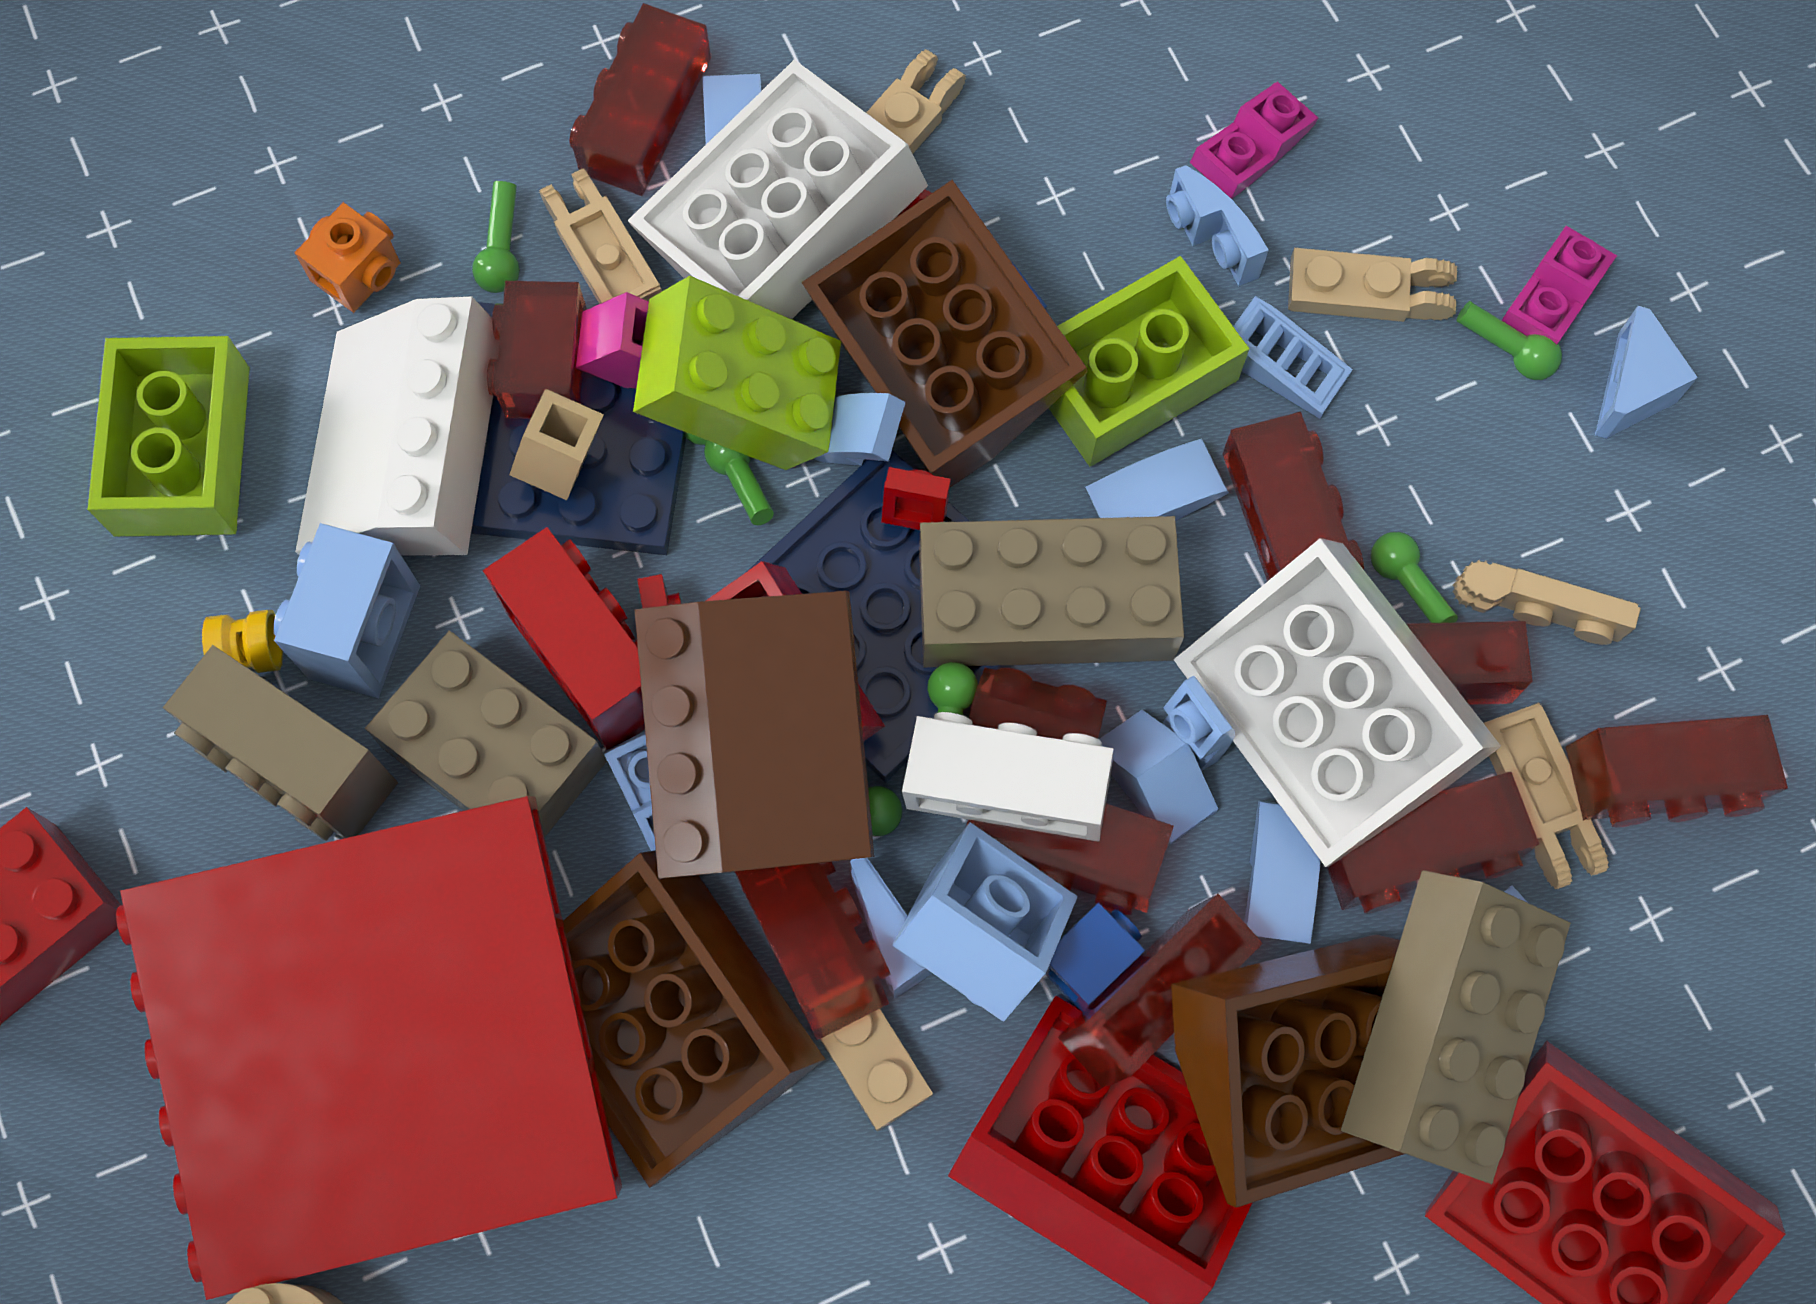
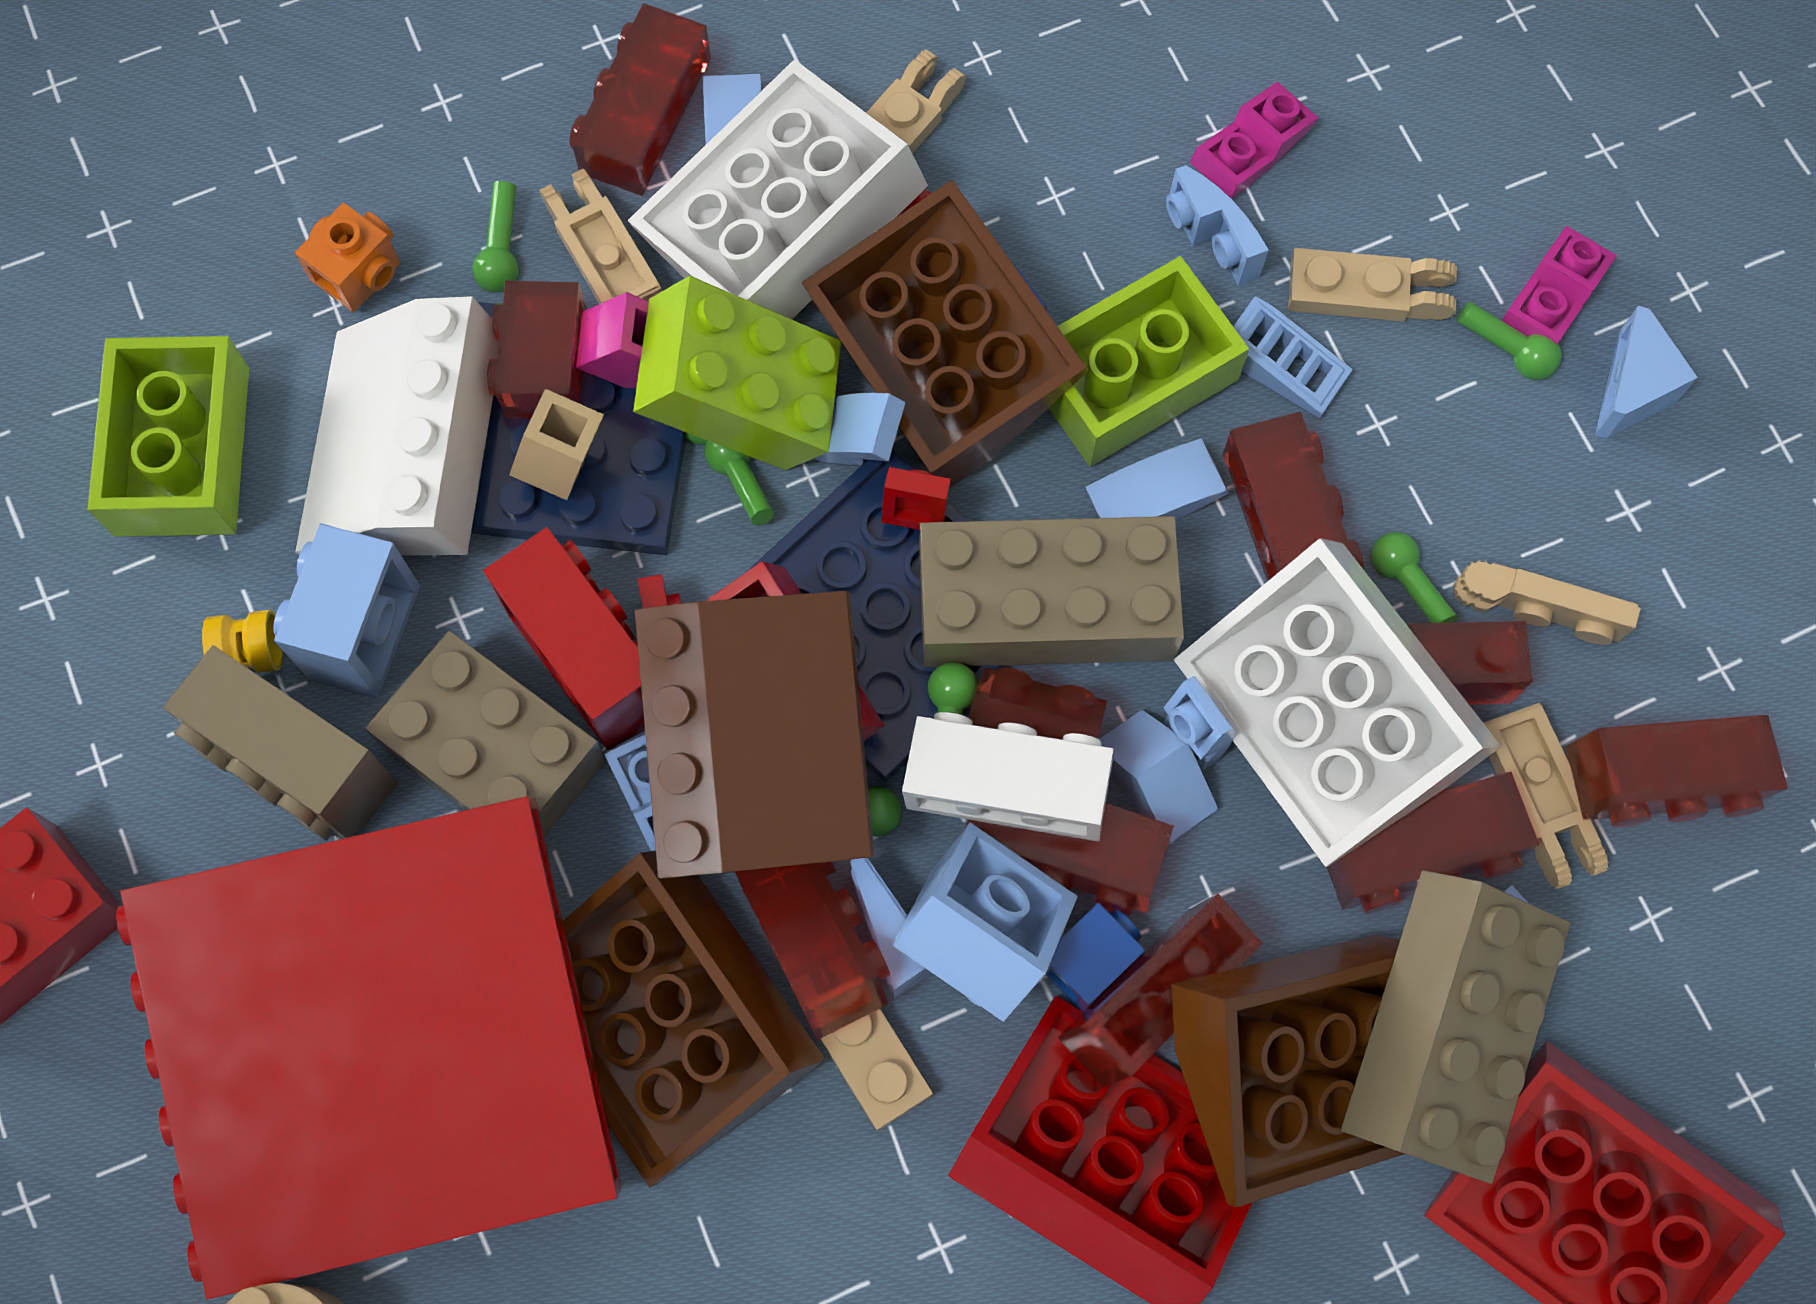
(1281, 879): light blue slope -> none

